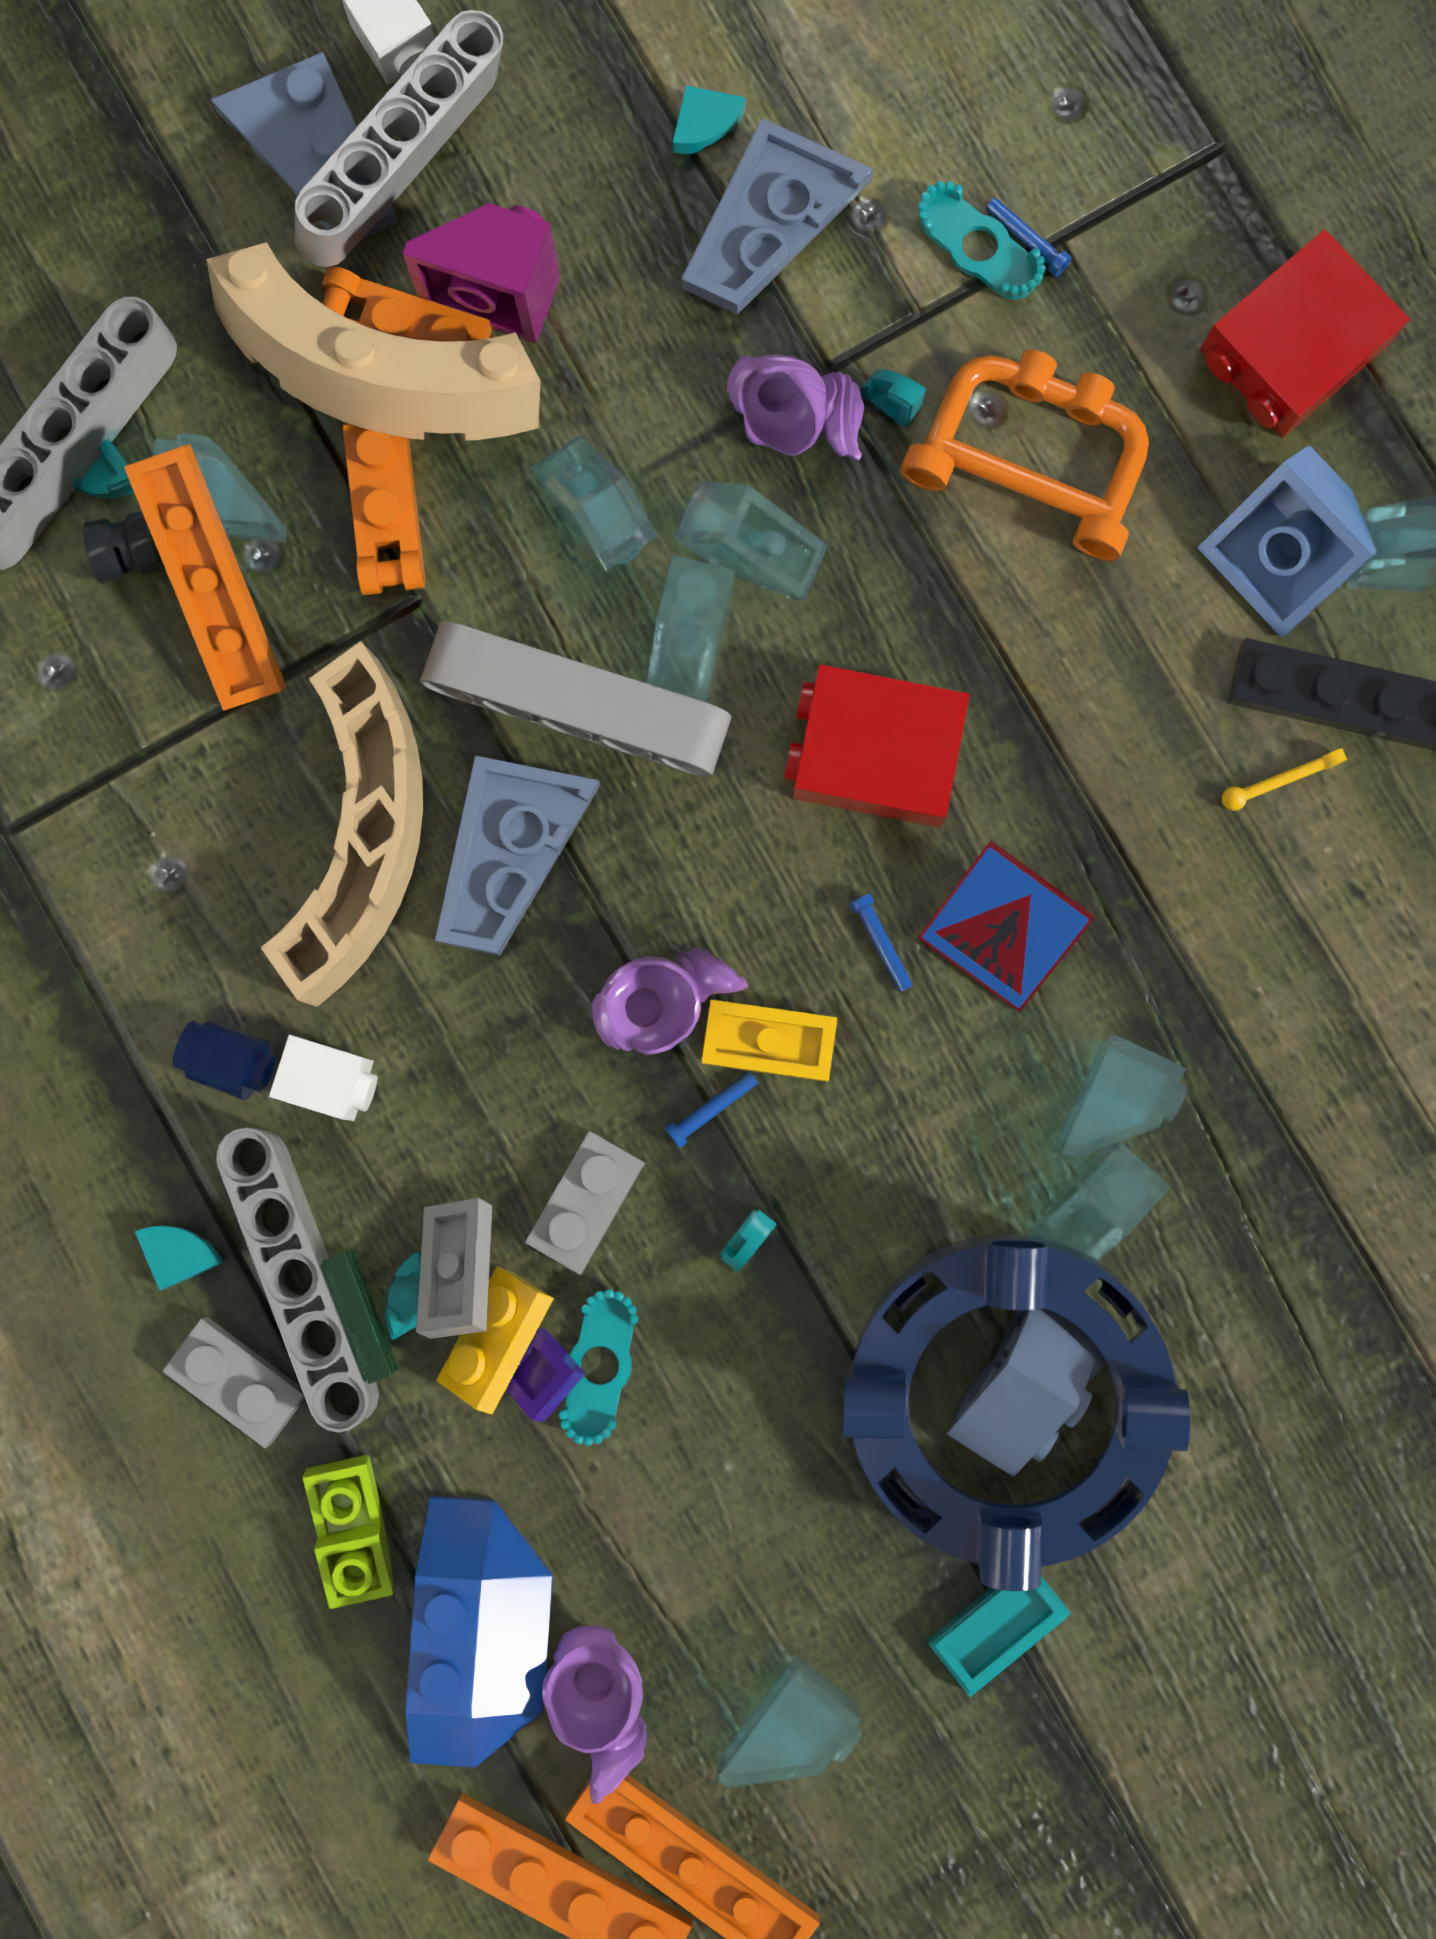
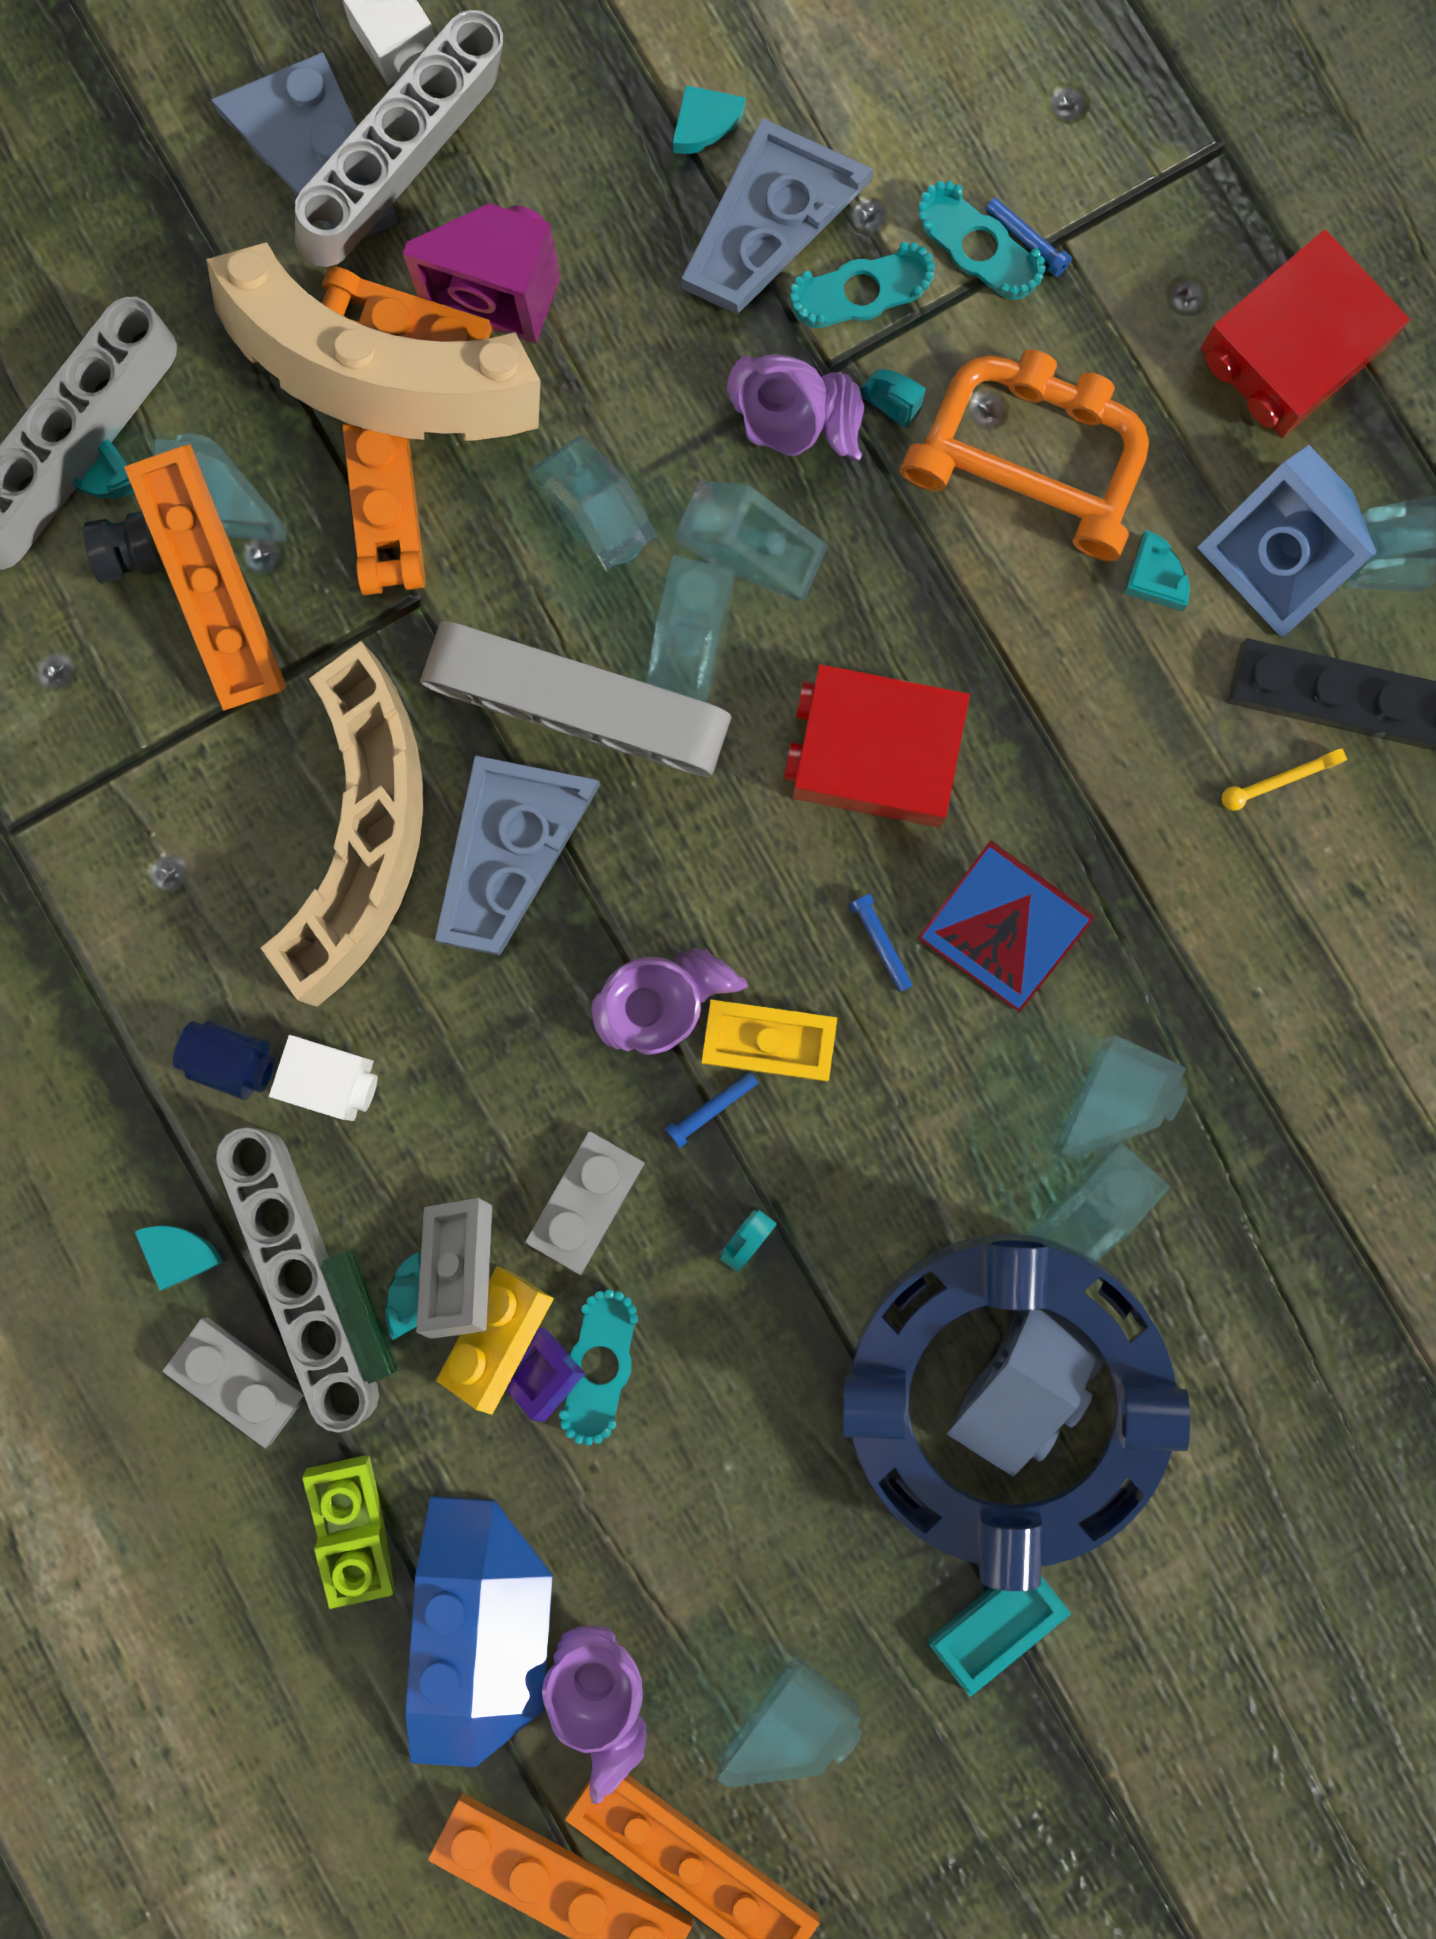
(900, 280): none -> teal piece
(1158, 574): none -> teal tile

